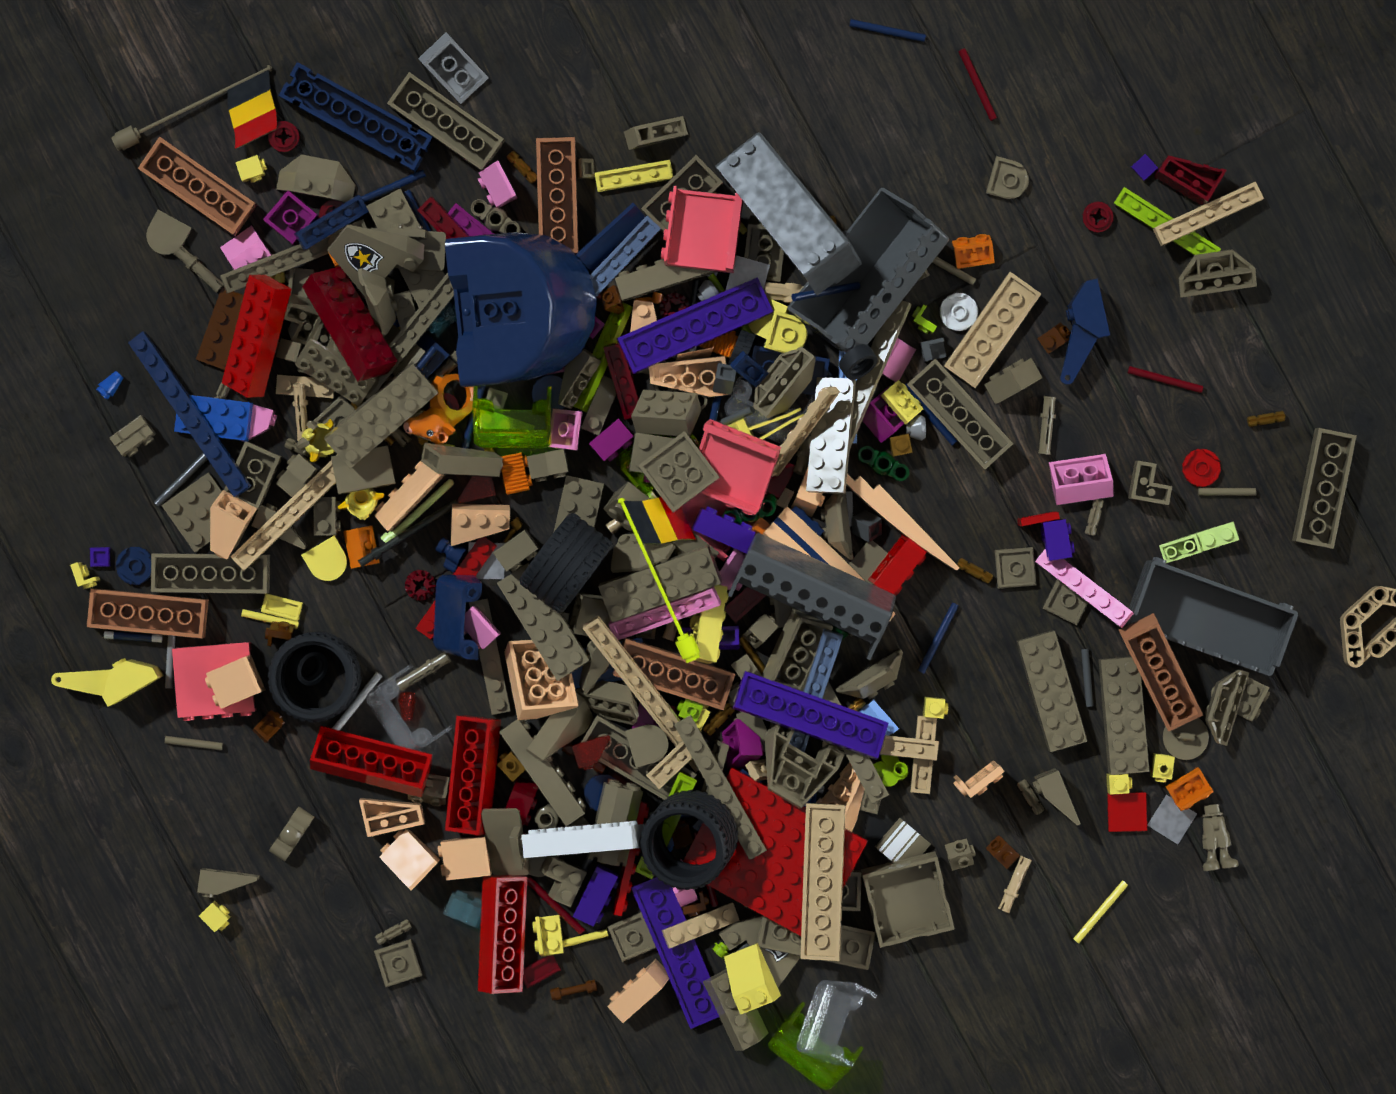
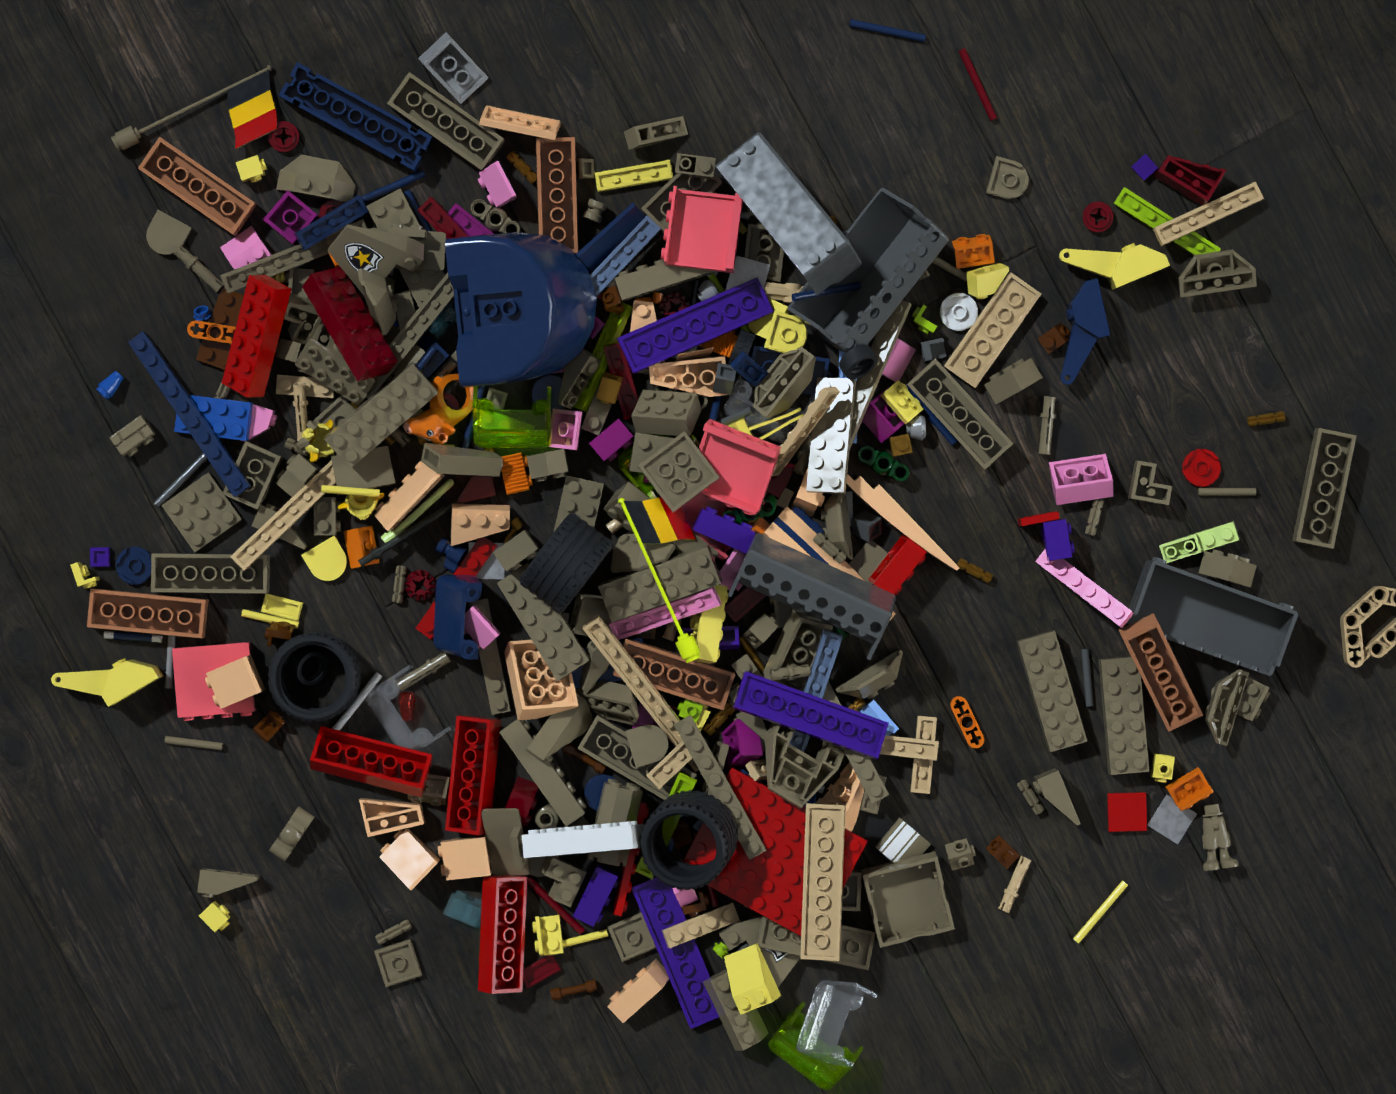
(200, 335): none -> orange beam
(202, 313): none -> blue plate
(228, 523): light nougat slope -> none
(350, 491): none -> light yellow bar
(399, 584): none -> dark tan axle
(510, 765): pearl gold brick -> none
(520, 122): none -> light nougat tile
(590, 751): clear red slope -> none
(595, 211): none -> dark tan wheel
(609, 388): none -> pearl gold brick
(695, 166): none -> dark tan slope
(789, 672): none -> dark tan pin
(830, 548): none -> dark tan axle
(887, 770): lime plate -> none
(935, 707): light yellow brick -> none
(938, 637): dark blue bar -> none
(968, 737): none -> orange beam
(978, 782): light nougat bracket -> none
(986, 280): none -> light yellow slope
(1015, 567): dark tan tile -> none
(1065, 603): dark tan tile -> none
(1118, 267): none -> light yellow slope
(1118, 784): light yellow brick -> none
(1165, 379): dark red bar -> none
(1187, 740): dark tan shield -> none
(1227, 568): none -> dark tan brick

